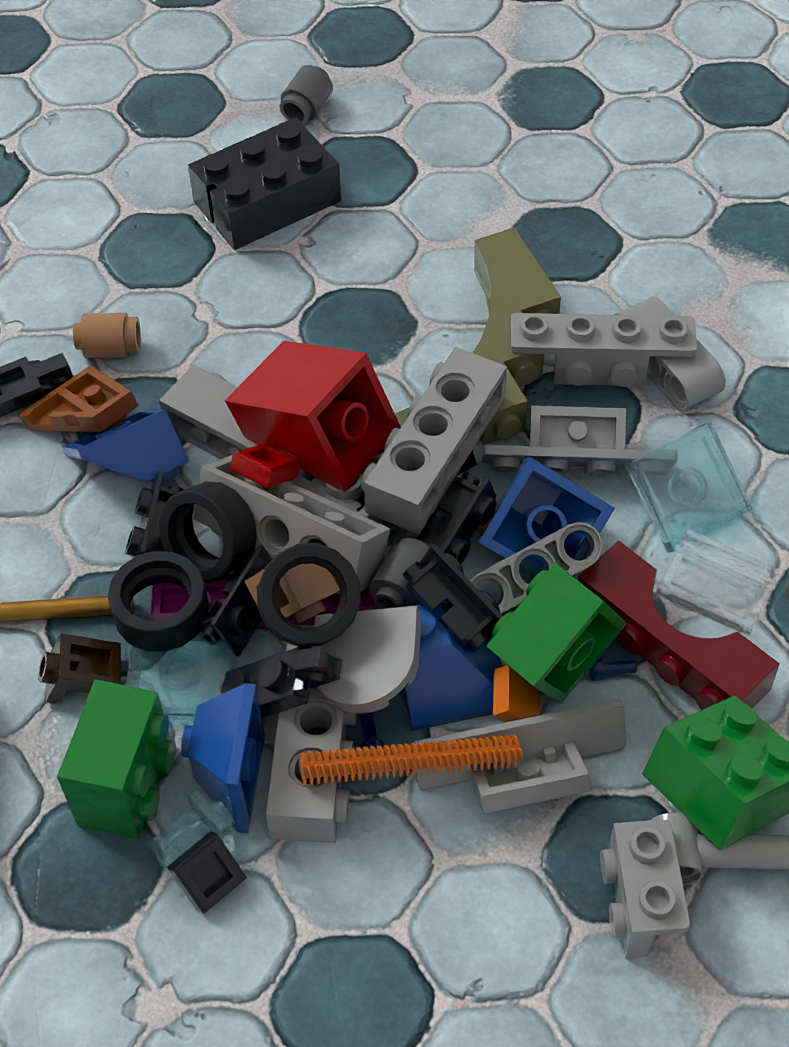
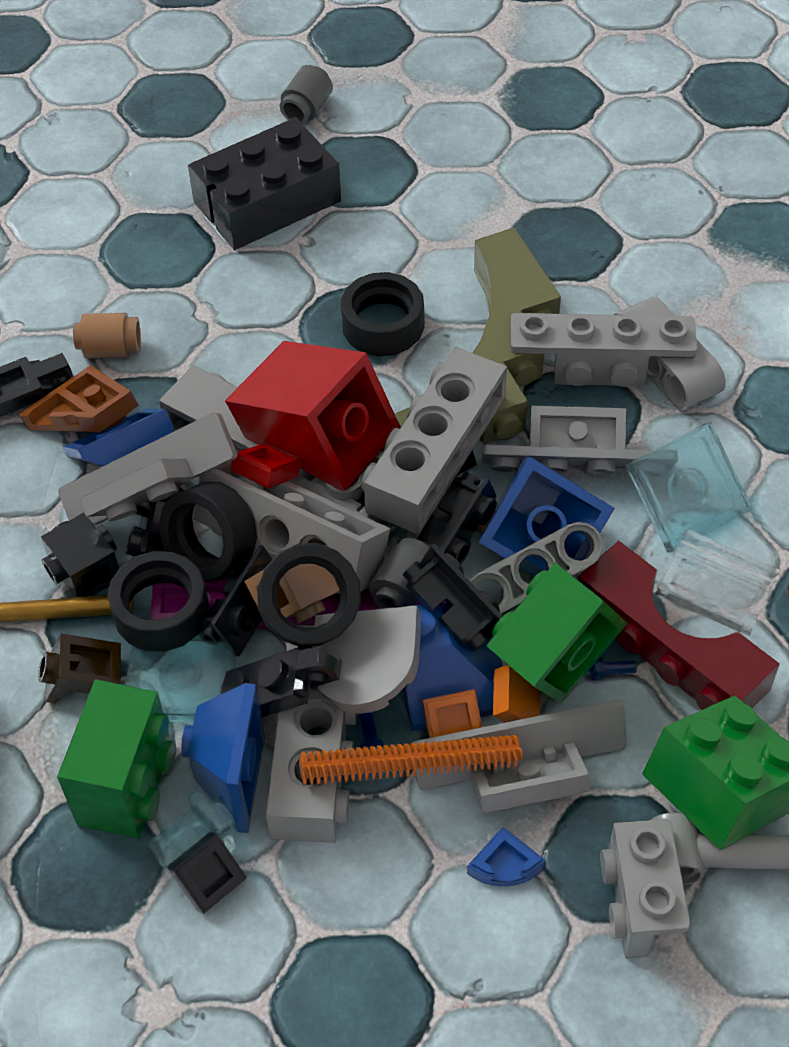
(80, 556): none -> black brick
(150, 471): none -> light grey bracket
(382, 289): none -> black tyre
(451, 713): none -> orange tile
(505, 861): none -> blue tile

